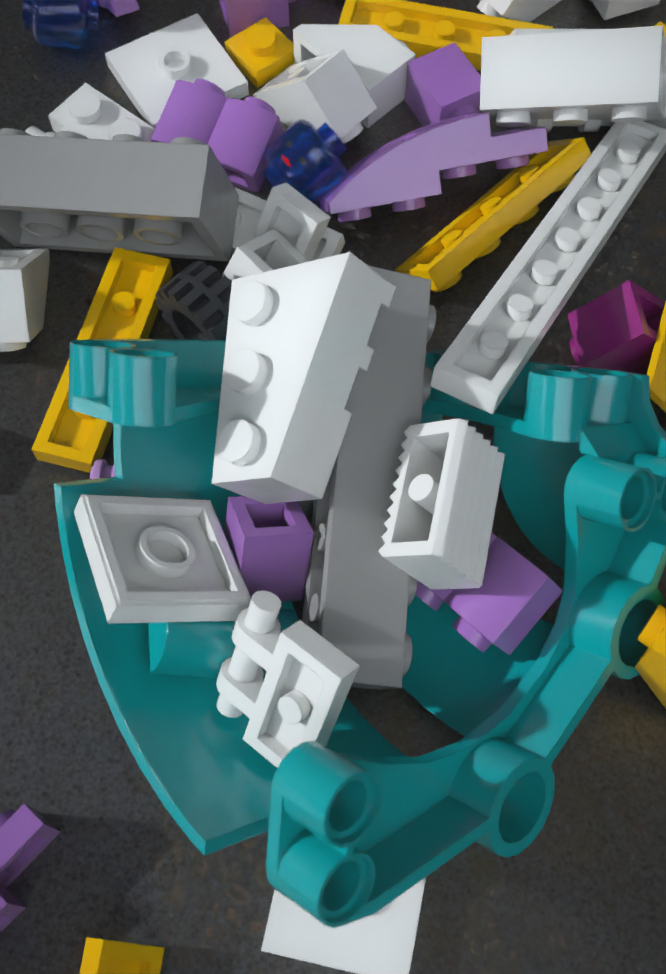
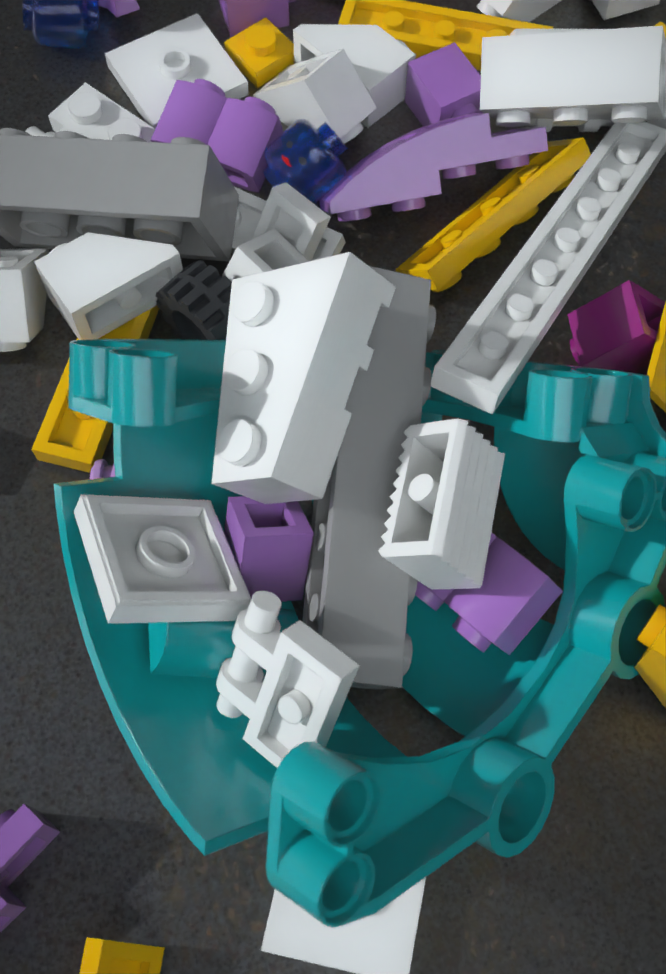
(106, 280): none -> white slope

